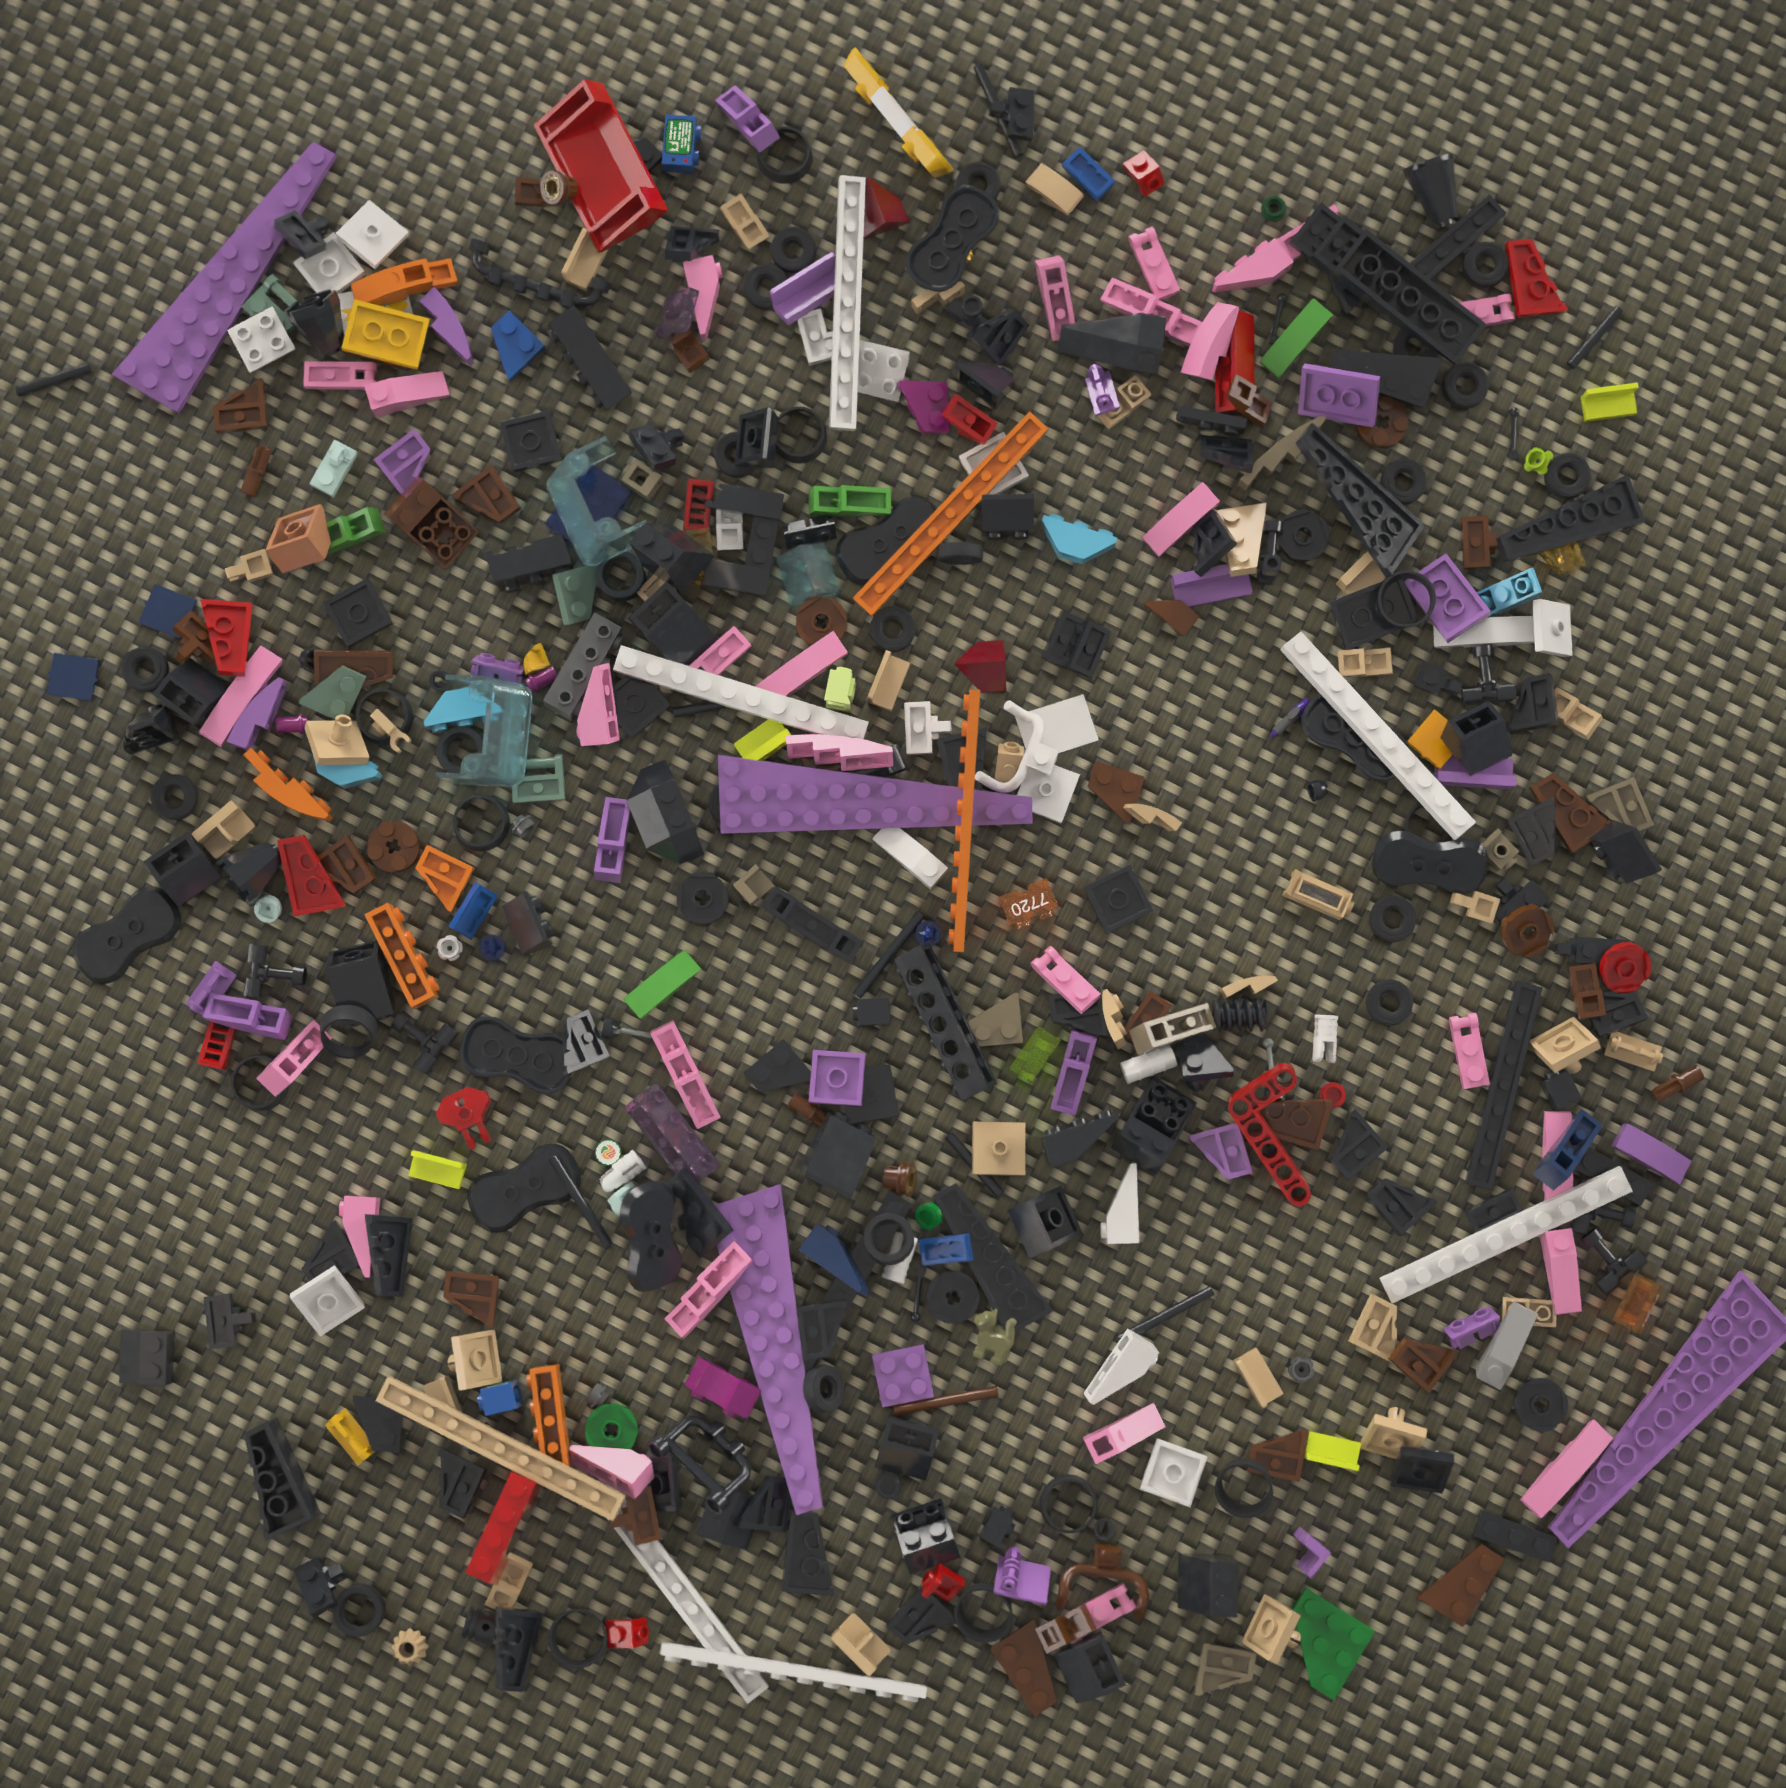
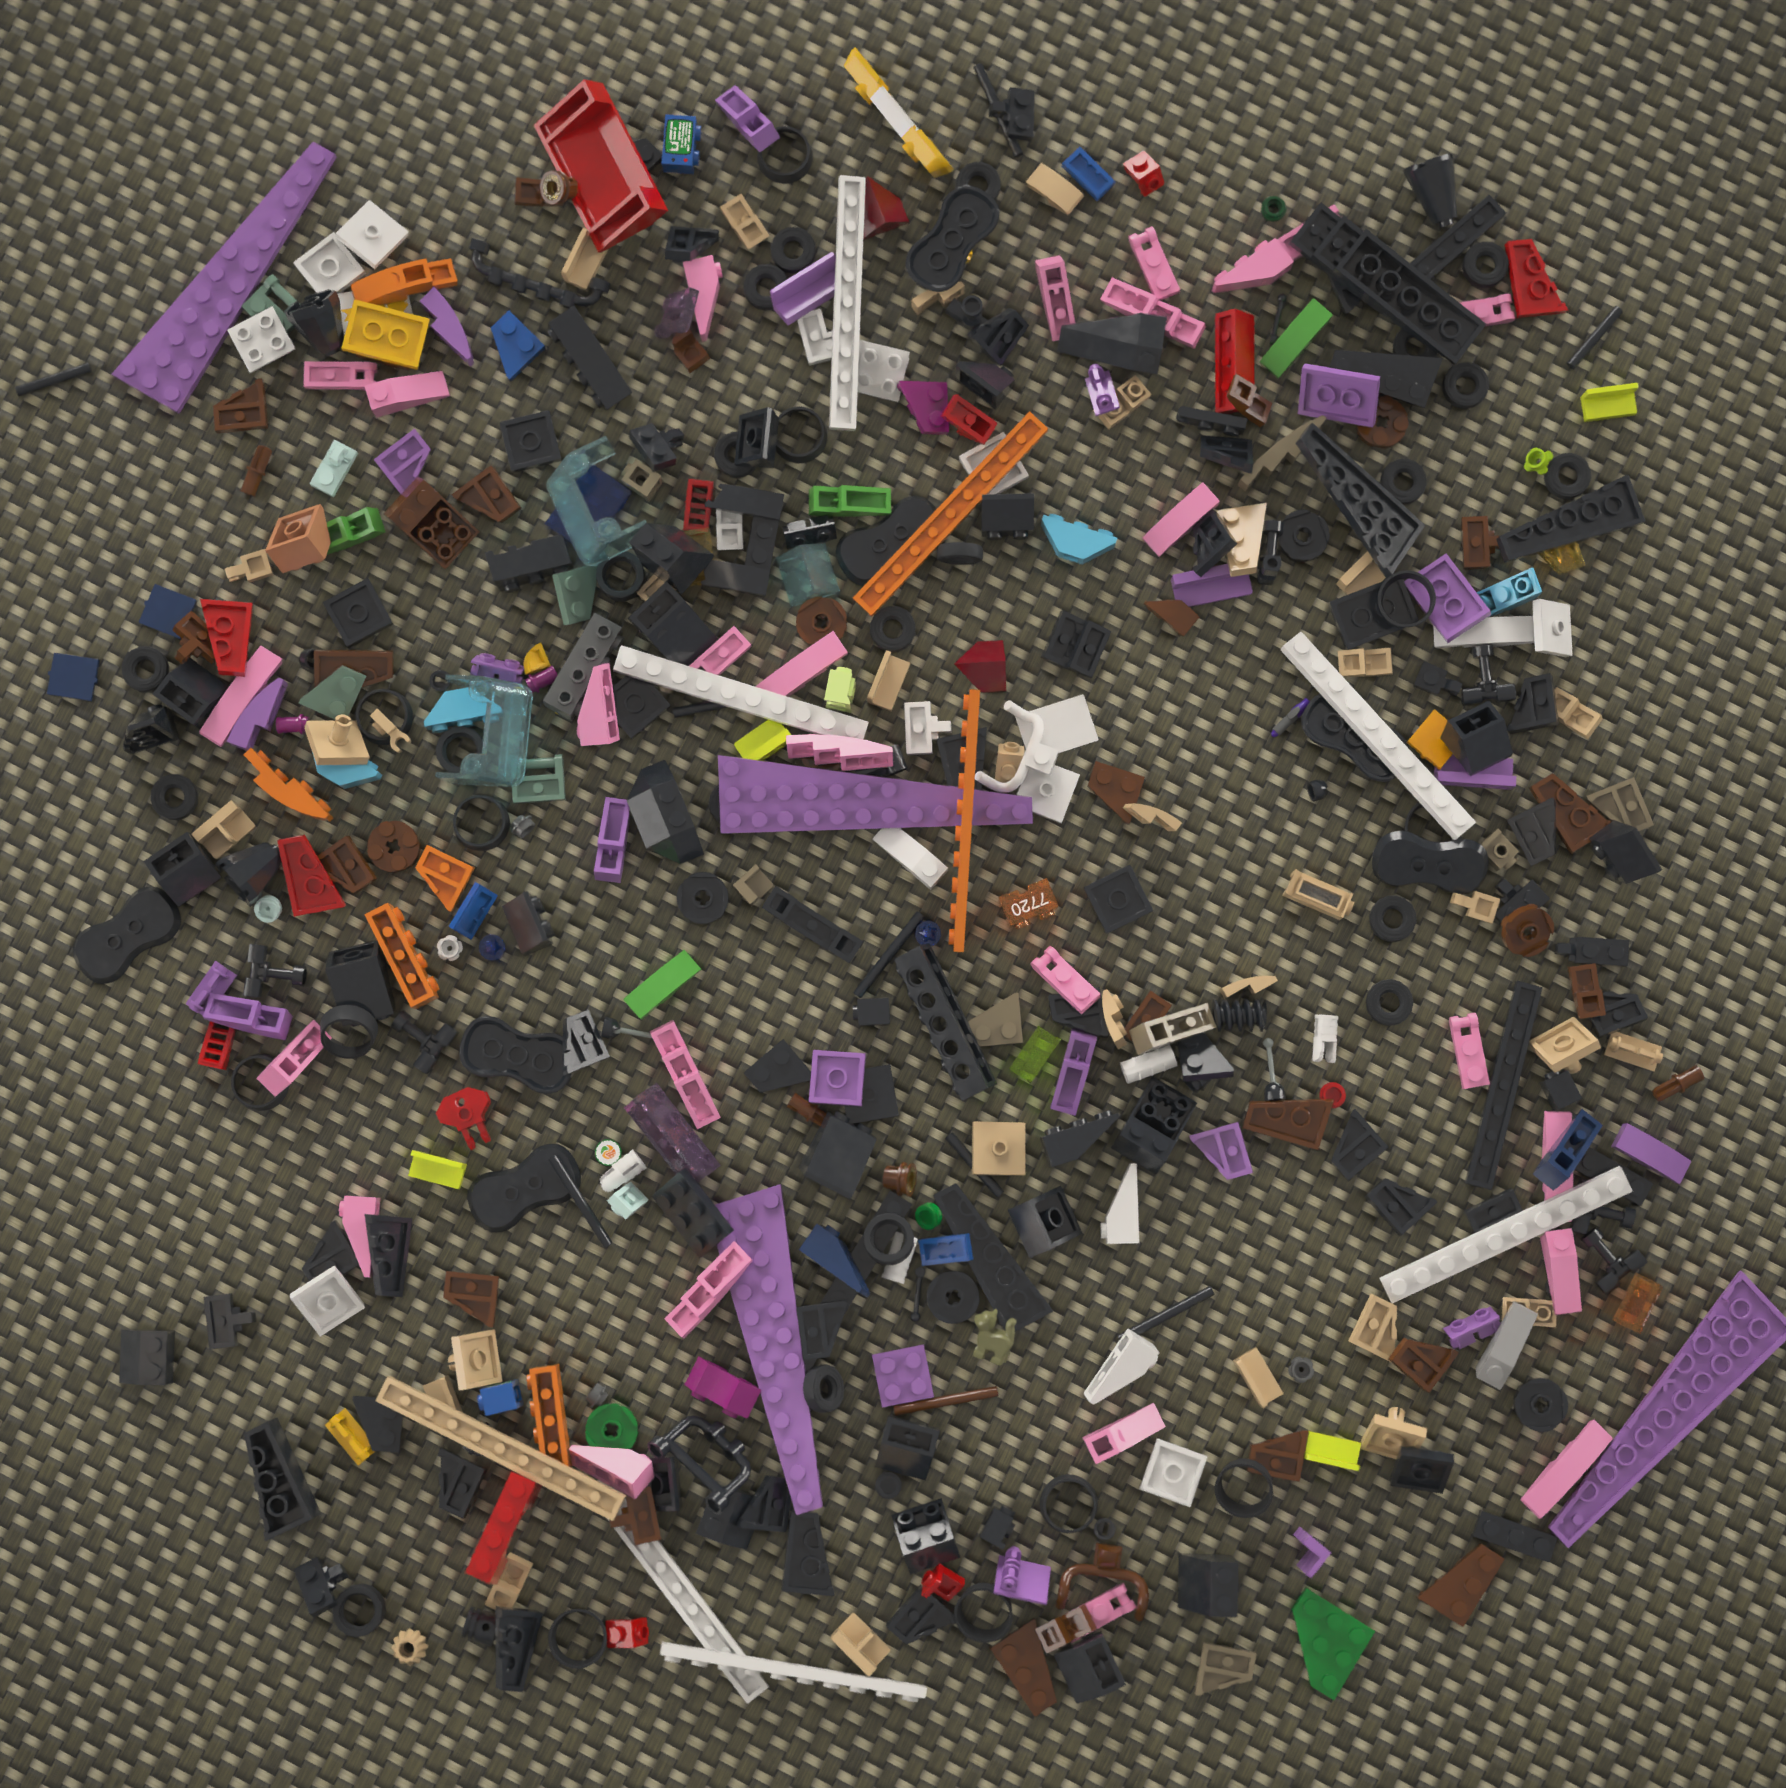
(302, 234): black hinge -> none
(647, 1221): black plate -> none
(1211, 341): bright pink slope -> none
(1266, 1134): red beam -> none
(1272, 1629): tan tile -> none
(1513, 454): black hinge -> none
(1625, 967): red tile -> none

